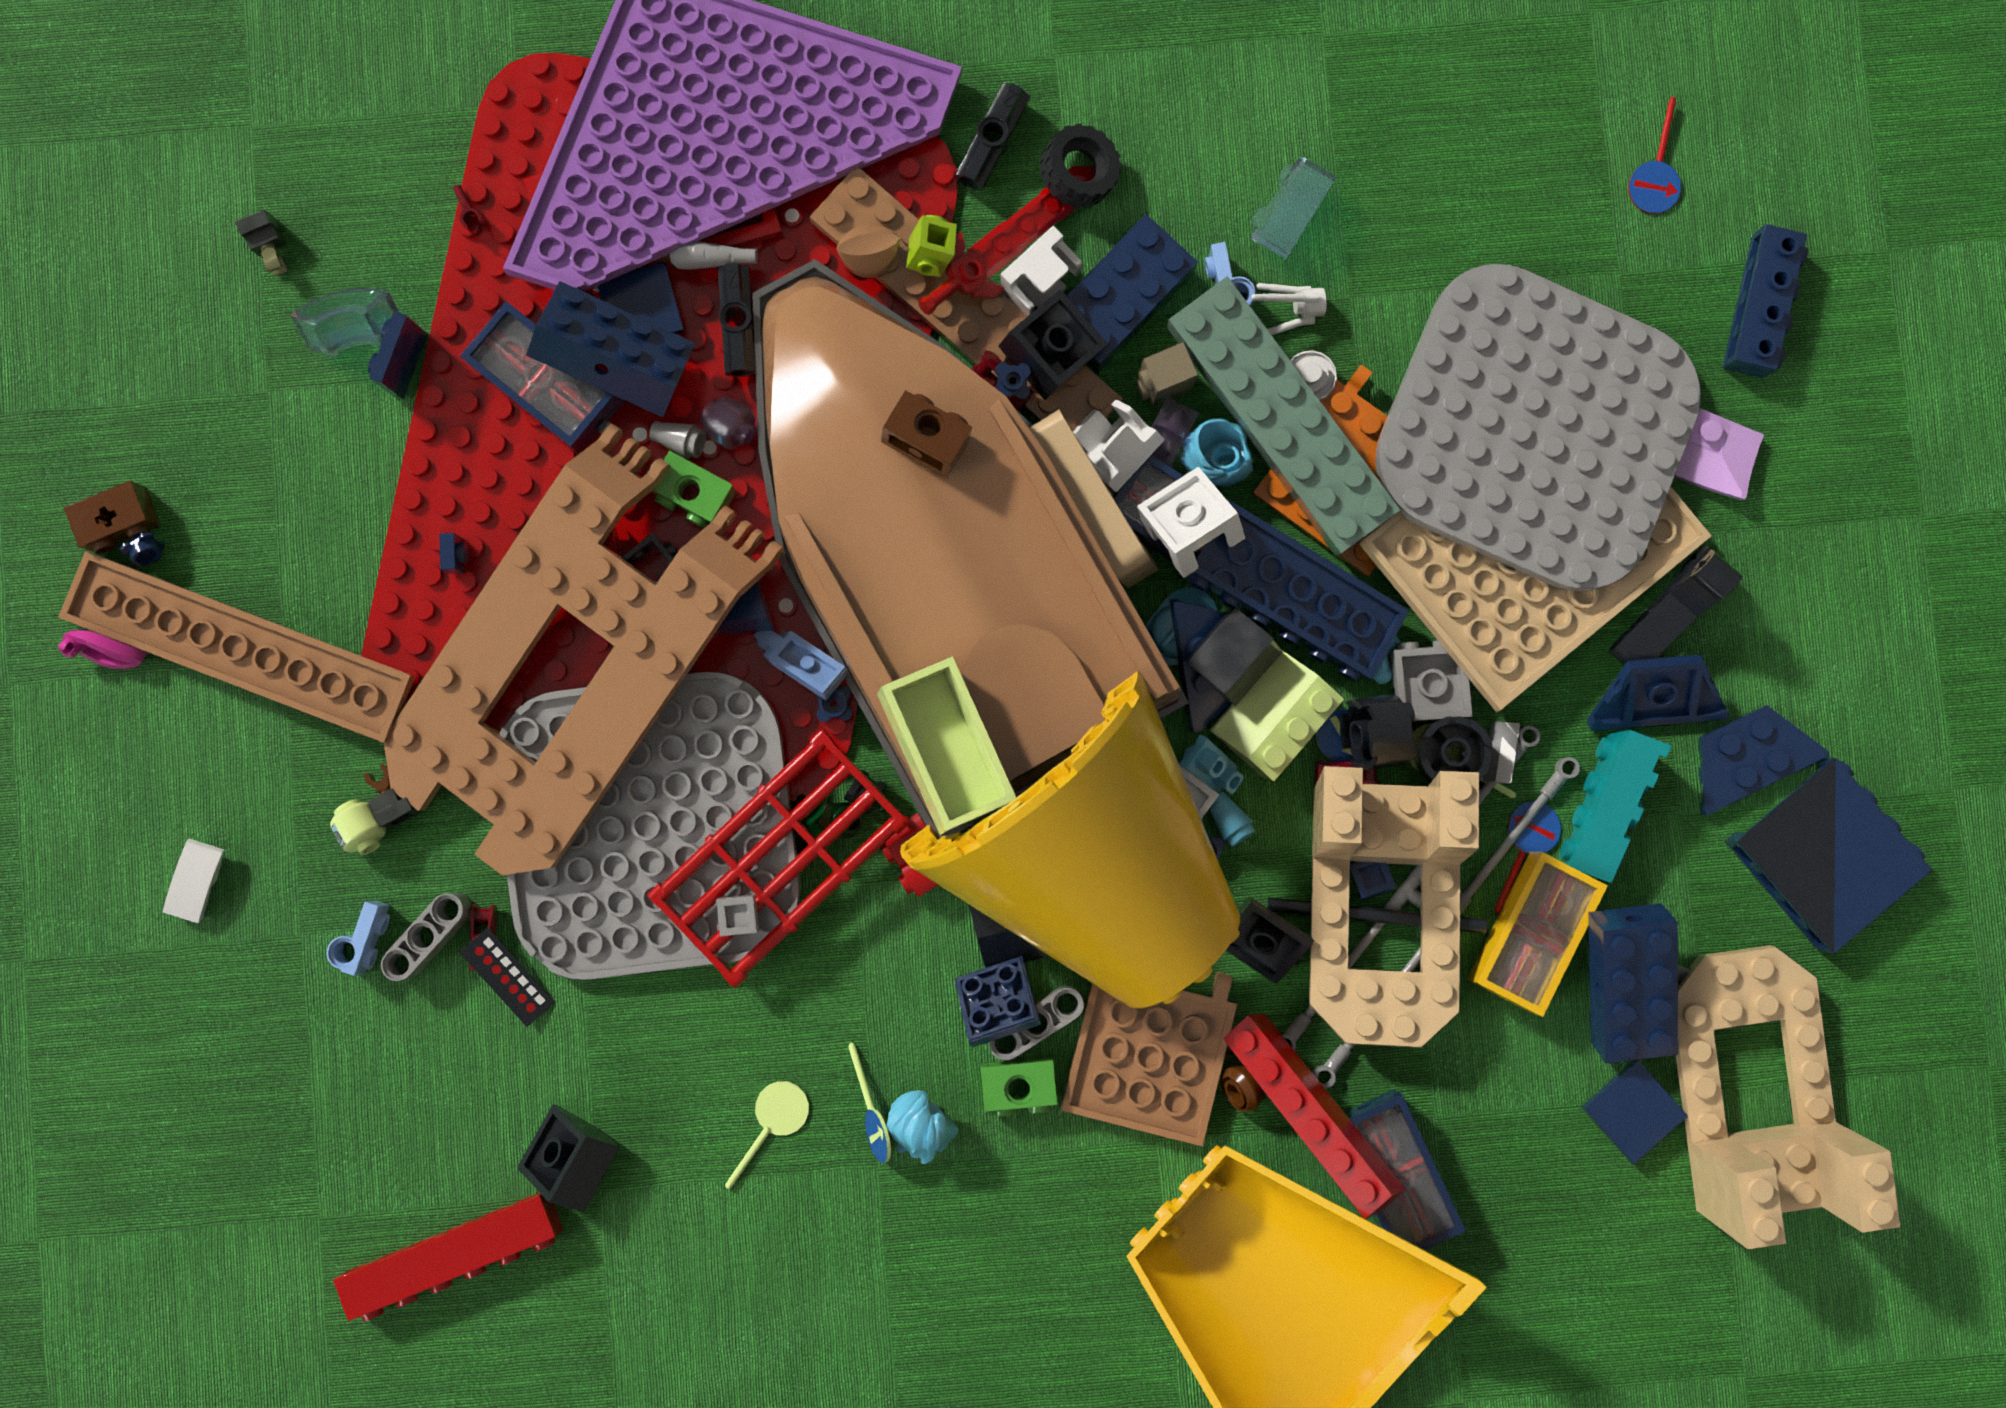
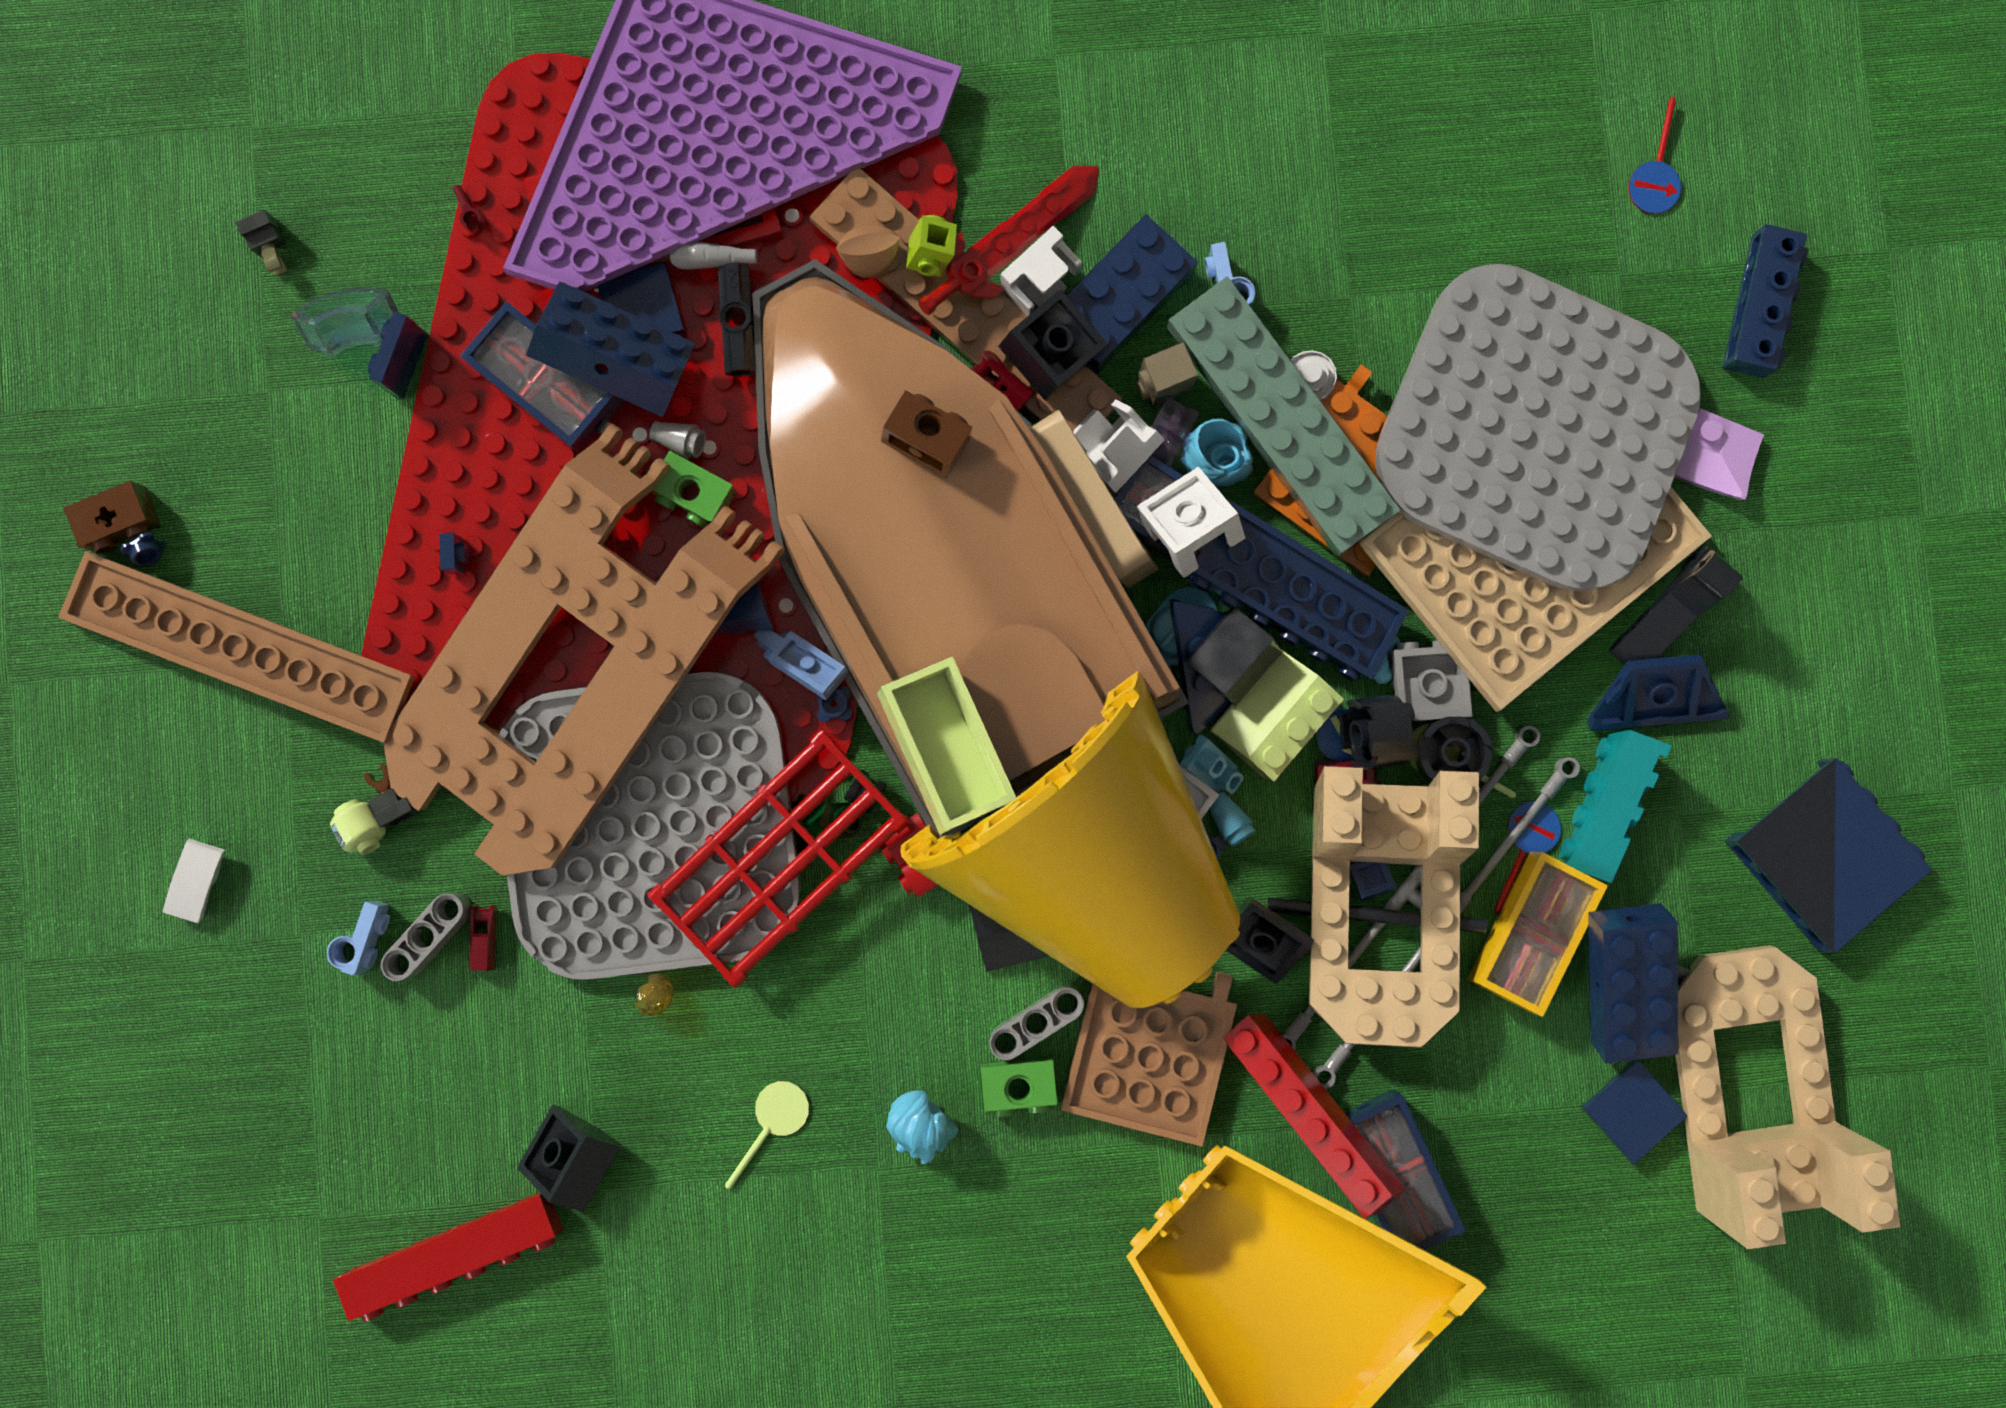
(100, 649): dark pink arm -> none
(507, 977): black sticker -> none
(648, 545): black bracket -> none
(655, 995): none -> clear yellow plate
(729, 422): head -> none
(737, 915): light grey plate -> none
(875, 1125): piece -> none
(997, 1001): dark blue tile -> none
(1002, 119): black piece -> none
(1020, 374): dark blue plate -> none
(1097, 148): black tyre -> none
(1242, 1089): reddish brown cone -> none
(1292, 206): clear light blue brick -> none
(1306, 301): white plant -> none
(1504, 743): sticker -> none
(1751, 756): dark blue wing -> none

